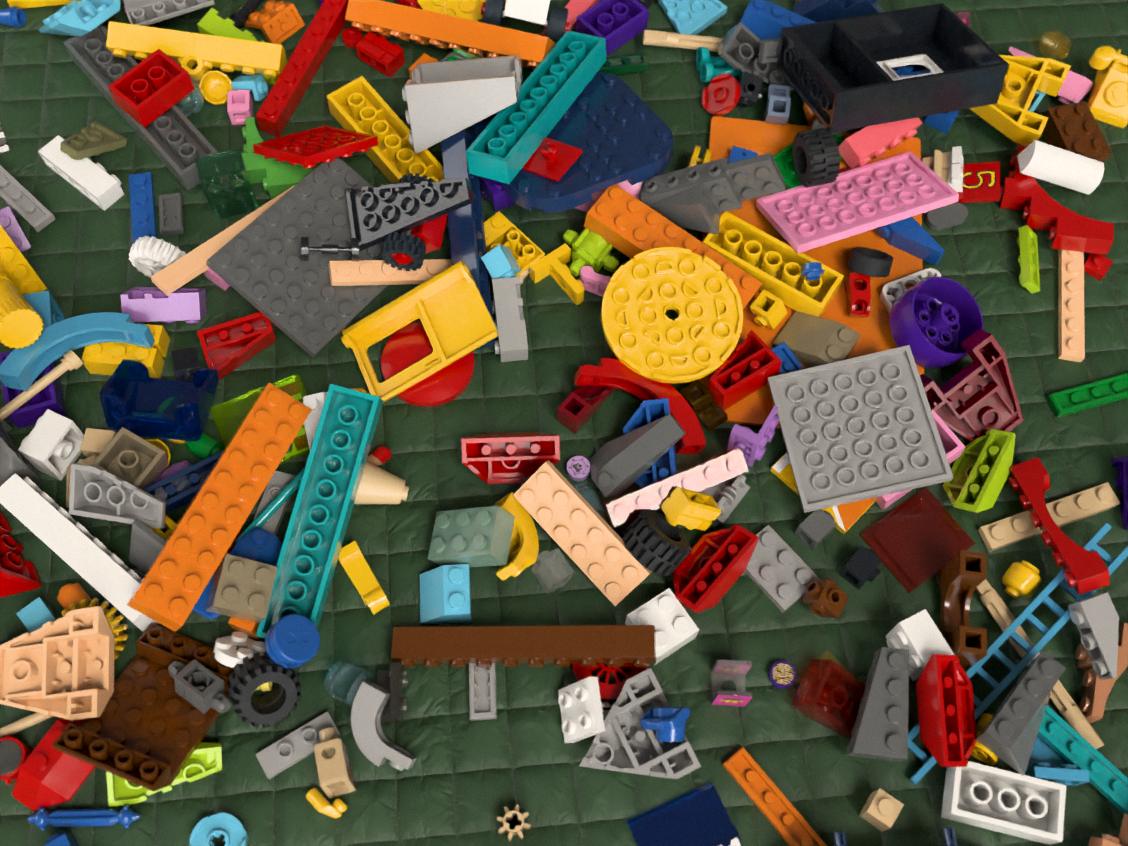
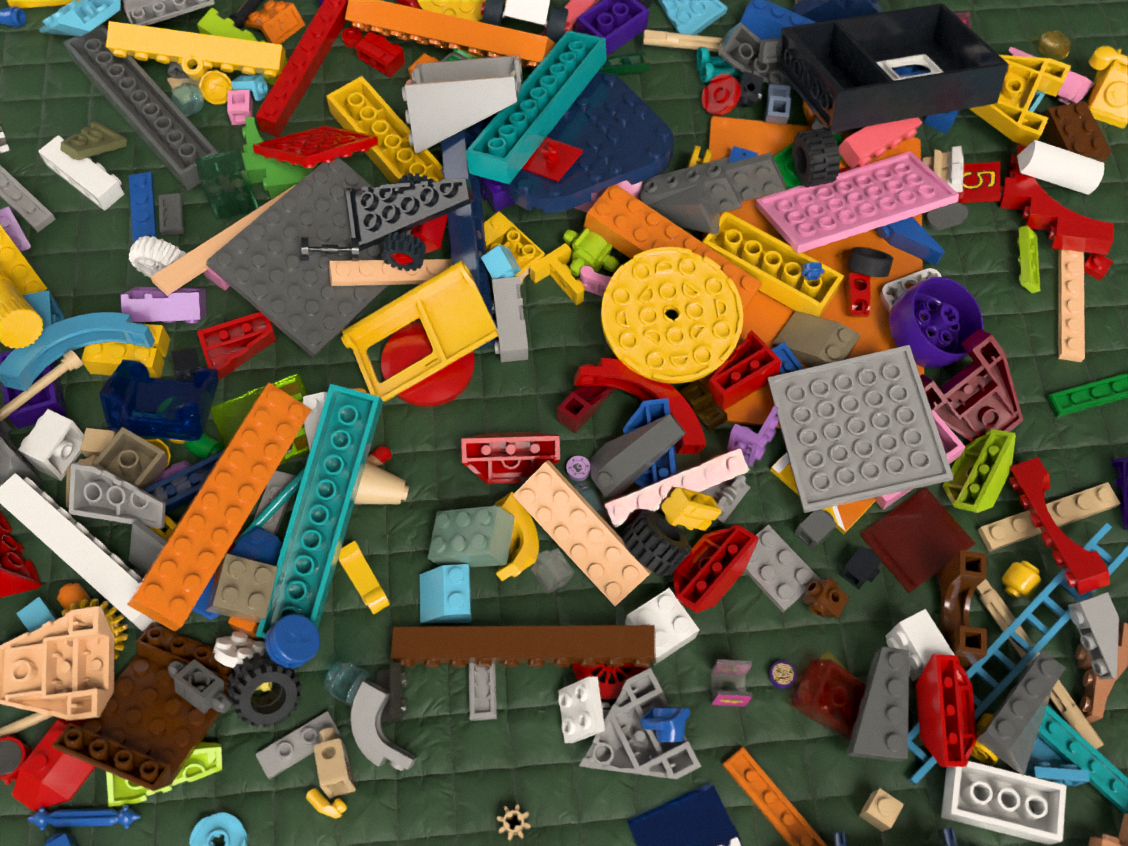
(151, 87): red brick -> none
(768, 310): yellow brick -> none

